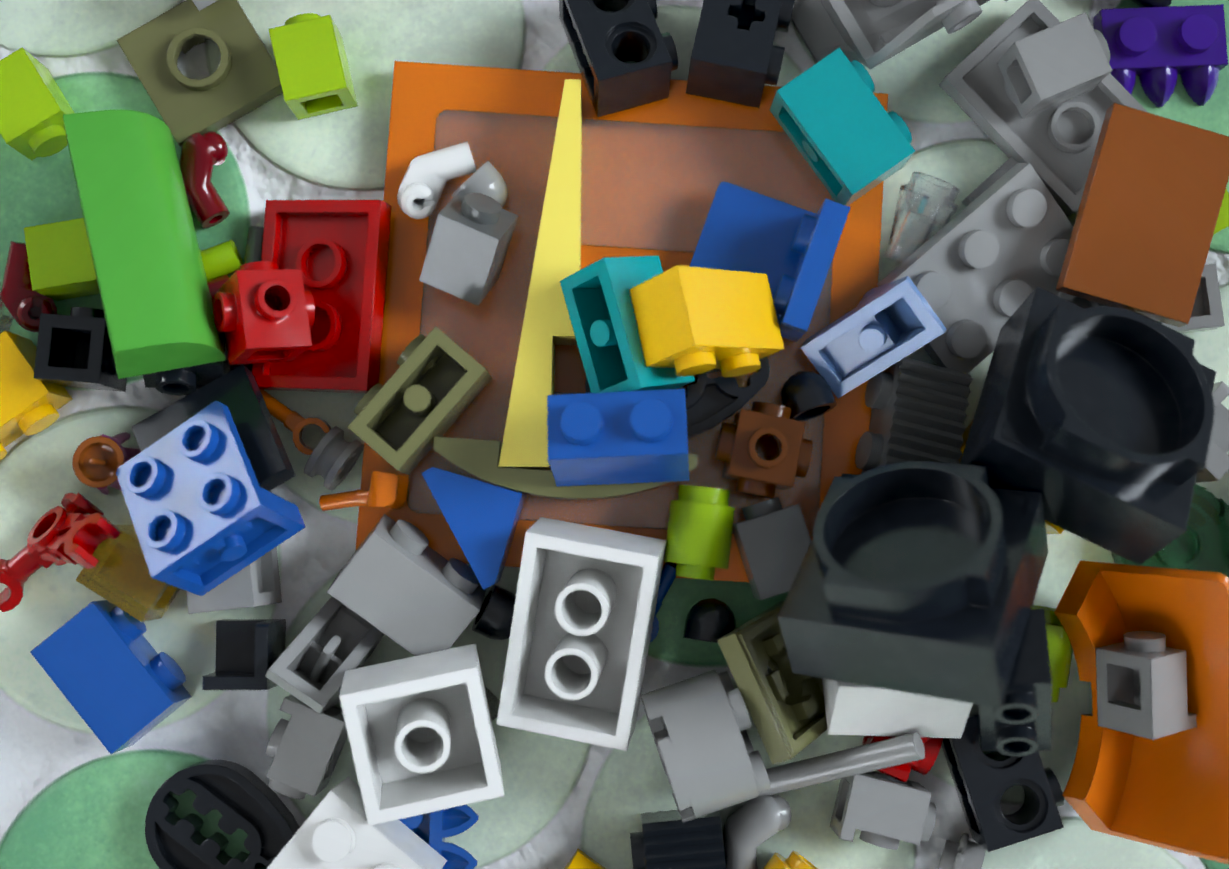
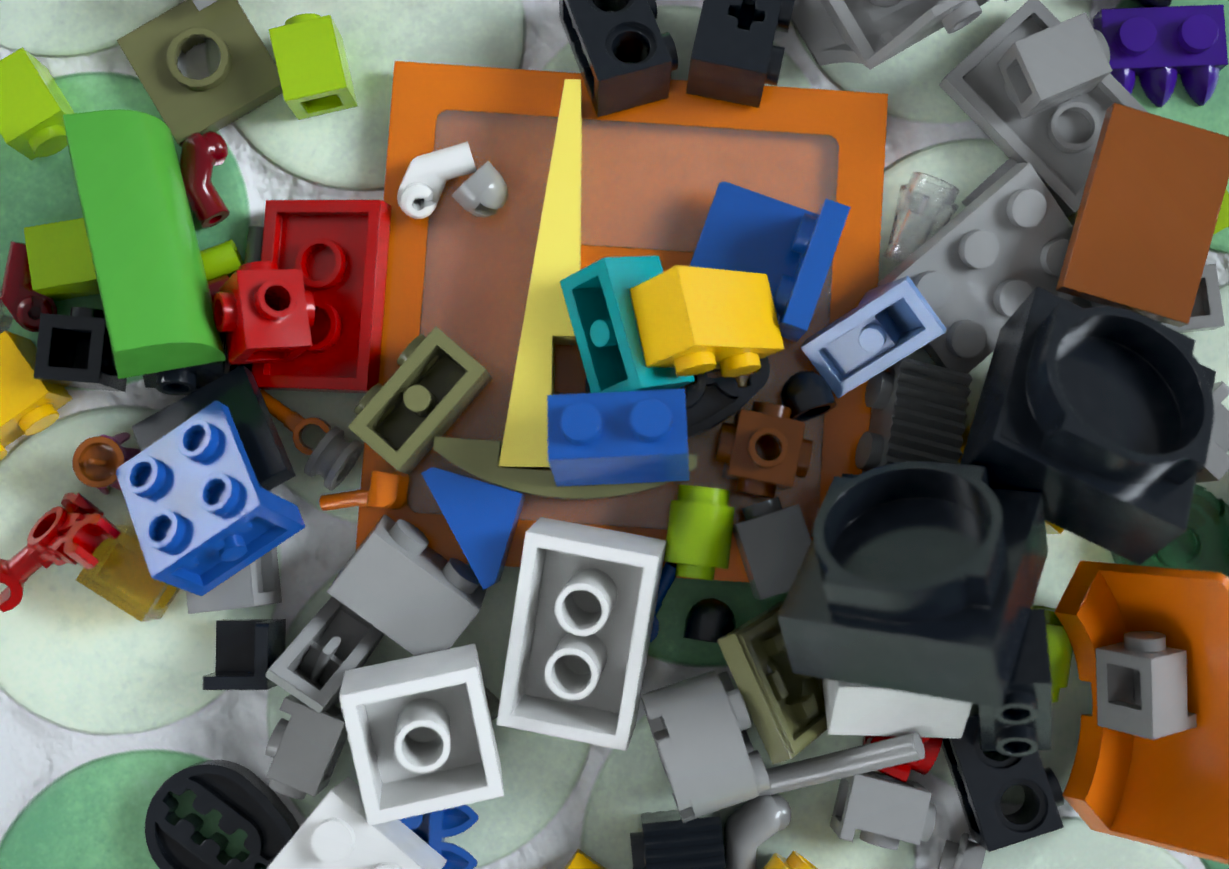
(112, 674): blue brick -> none
(468, 246): brick -> none
(495, 614): black hinge -> none
(842, 127): teal brick -> none

